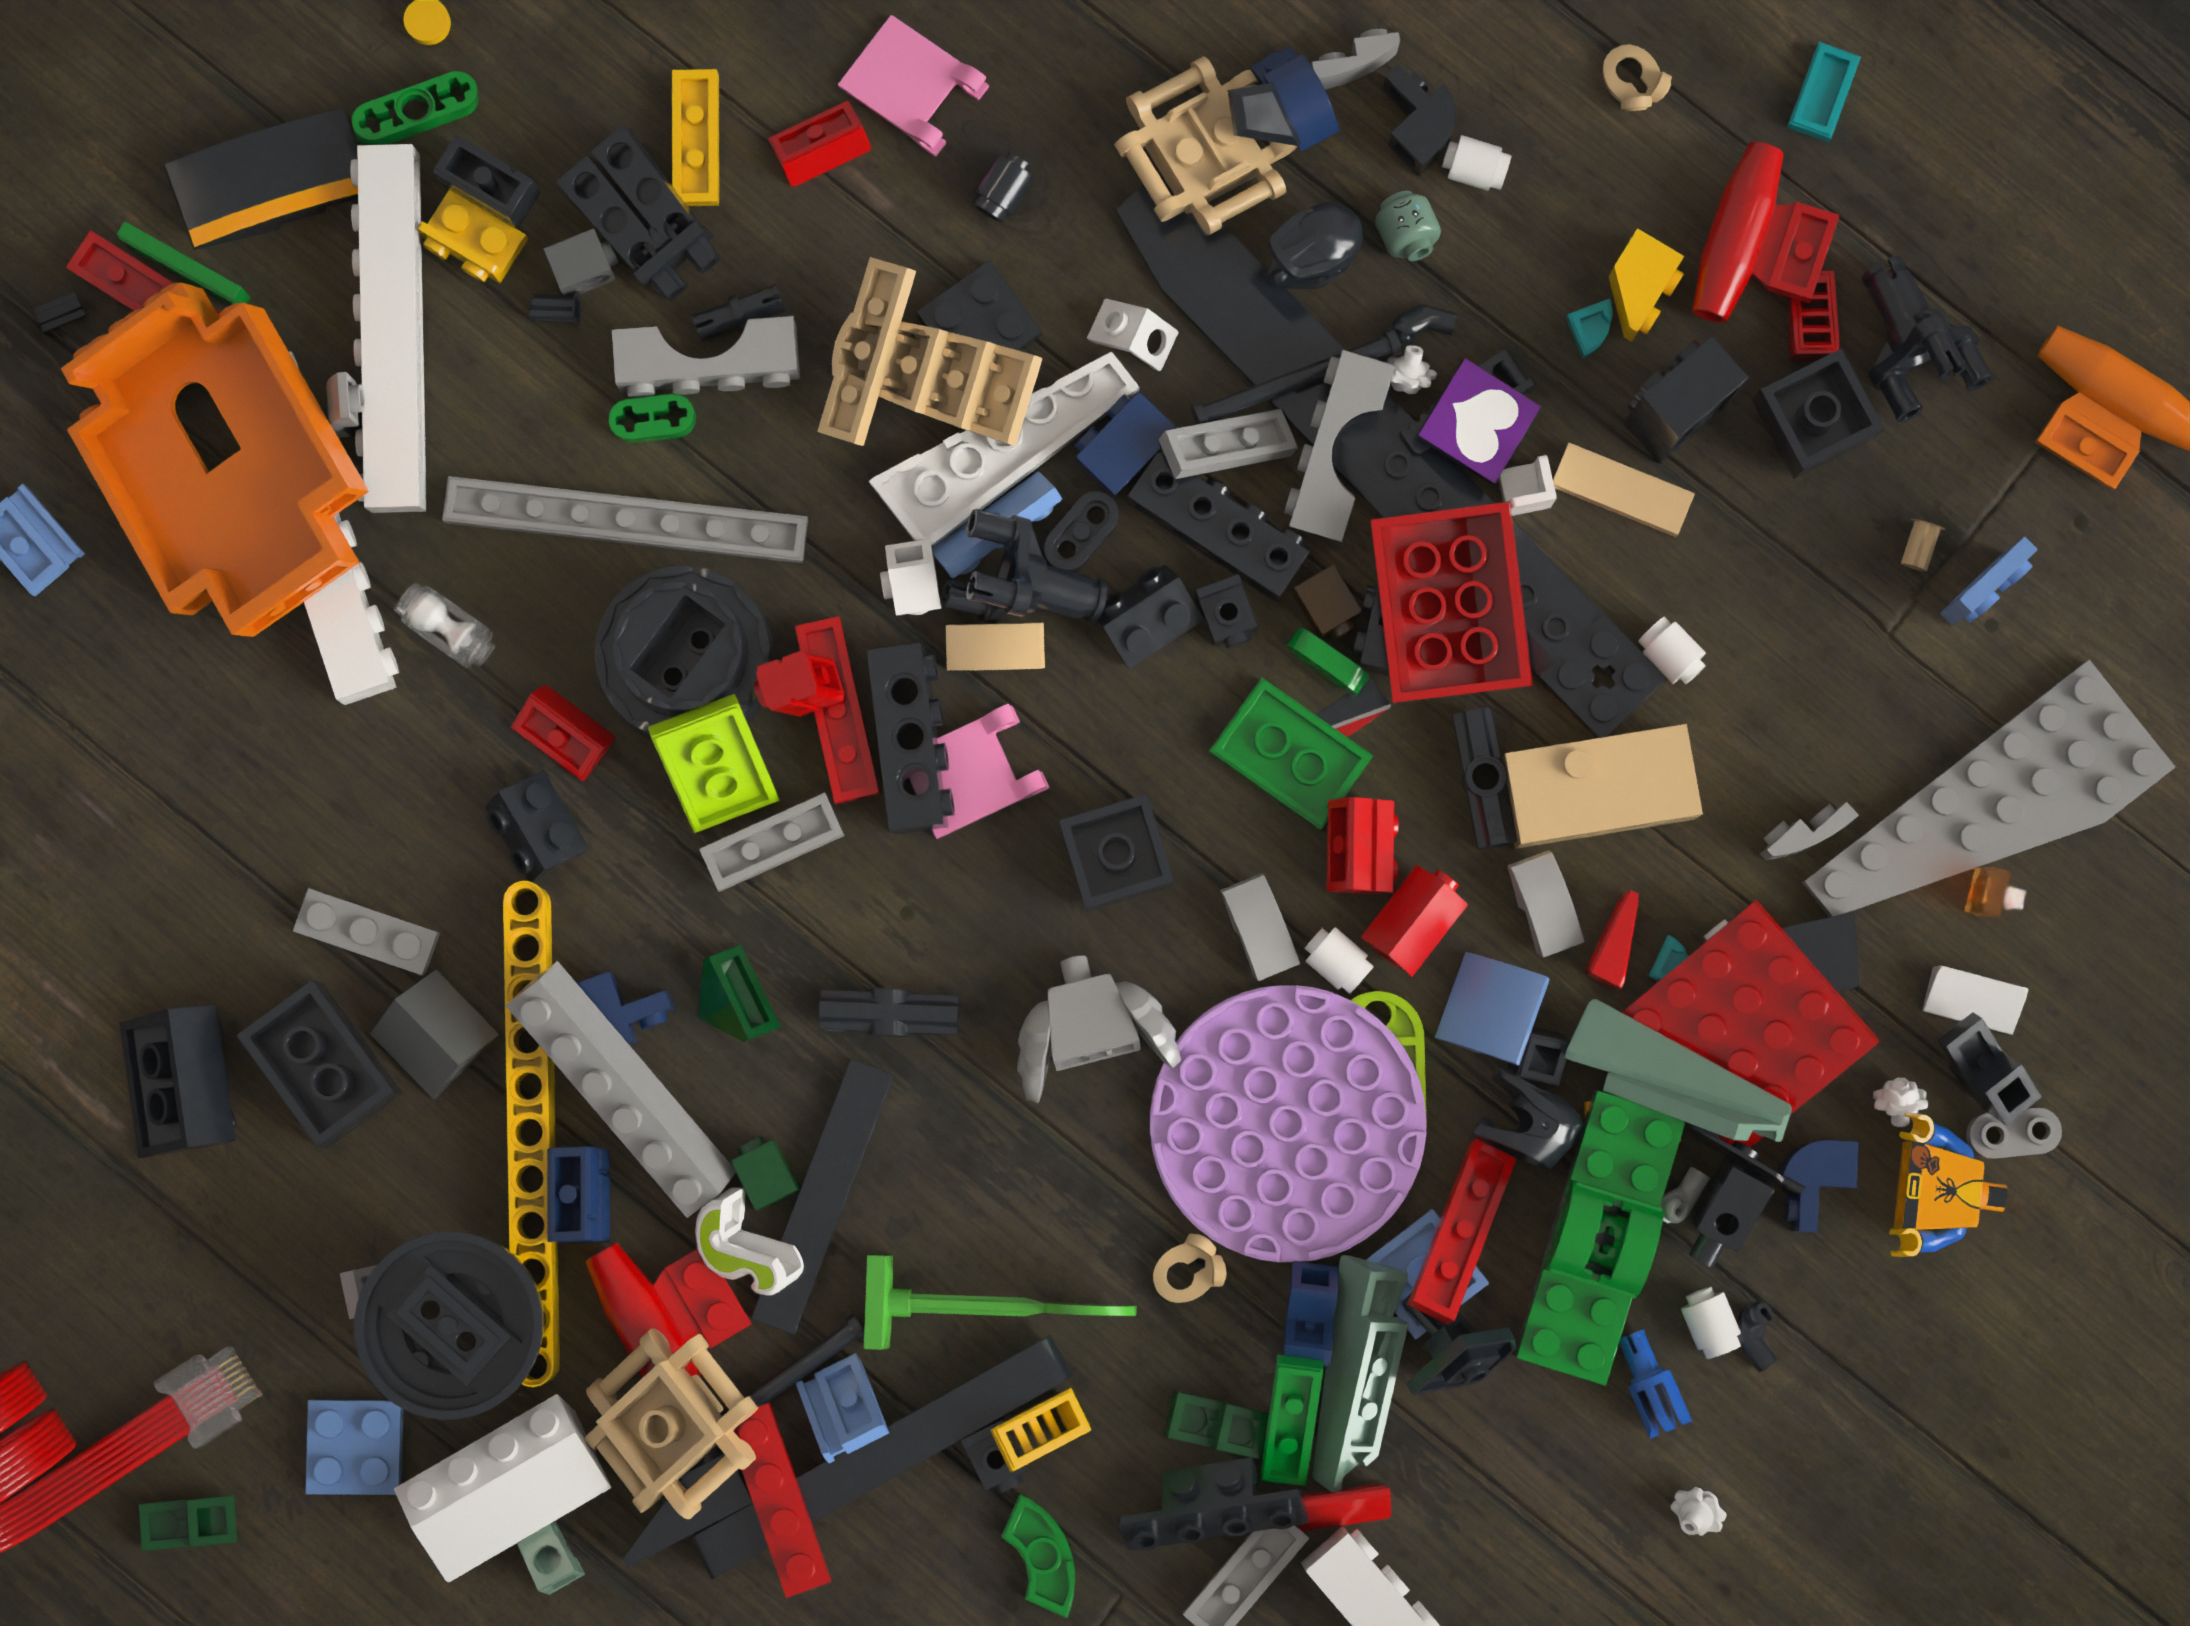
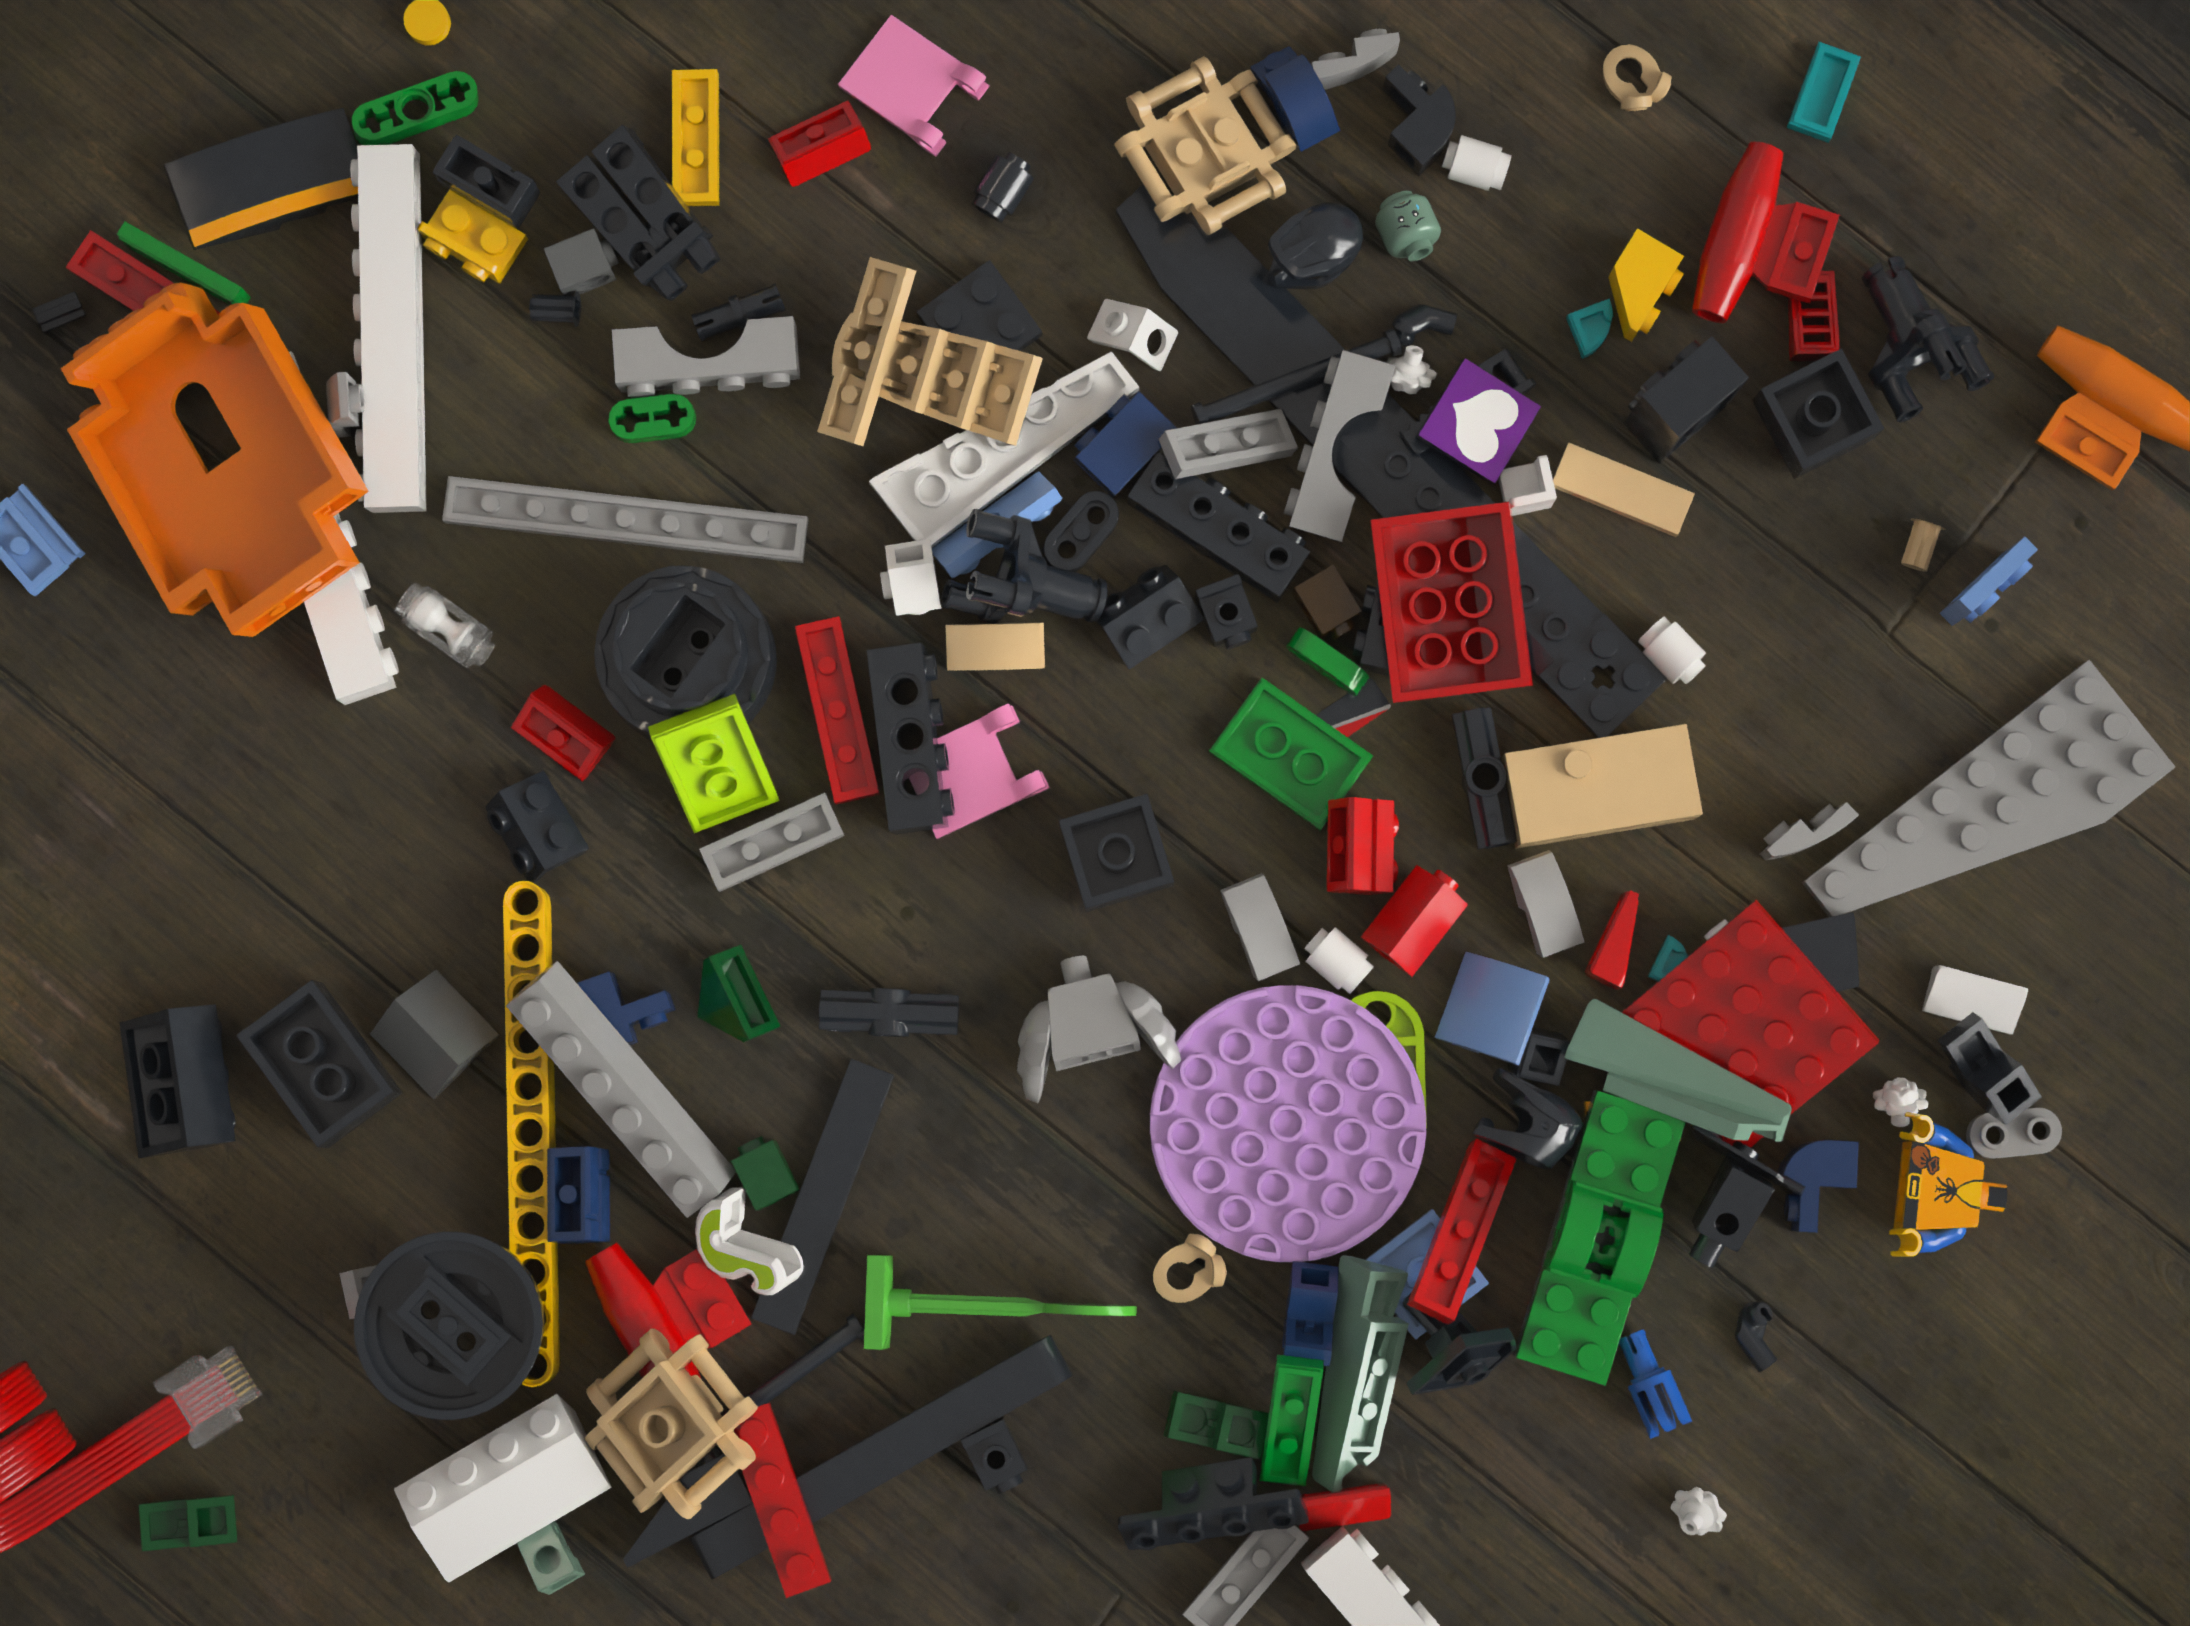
(354, 1447): medium blue plate -> none
(366, 932): light grey plate -> none
(798, 684): red brick -> none
(842, 1408): medium blue plate -> none
(1045, 1553): green tile -> none
(1070, 1414): yellow slope -> none
(1261, 115): black piece -> none
(1681, 1200): light grey arm -> none
(1711, 1322): white brick -> none
(1991, 893): clear orange tile -> none

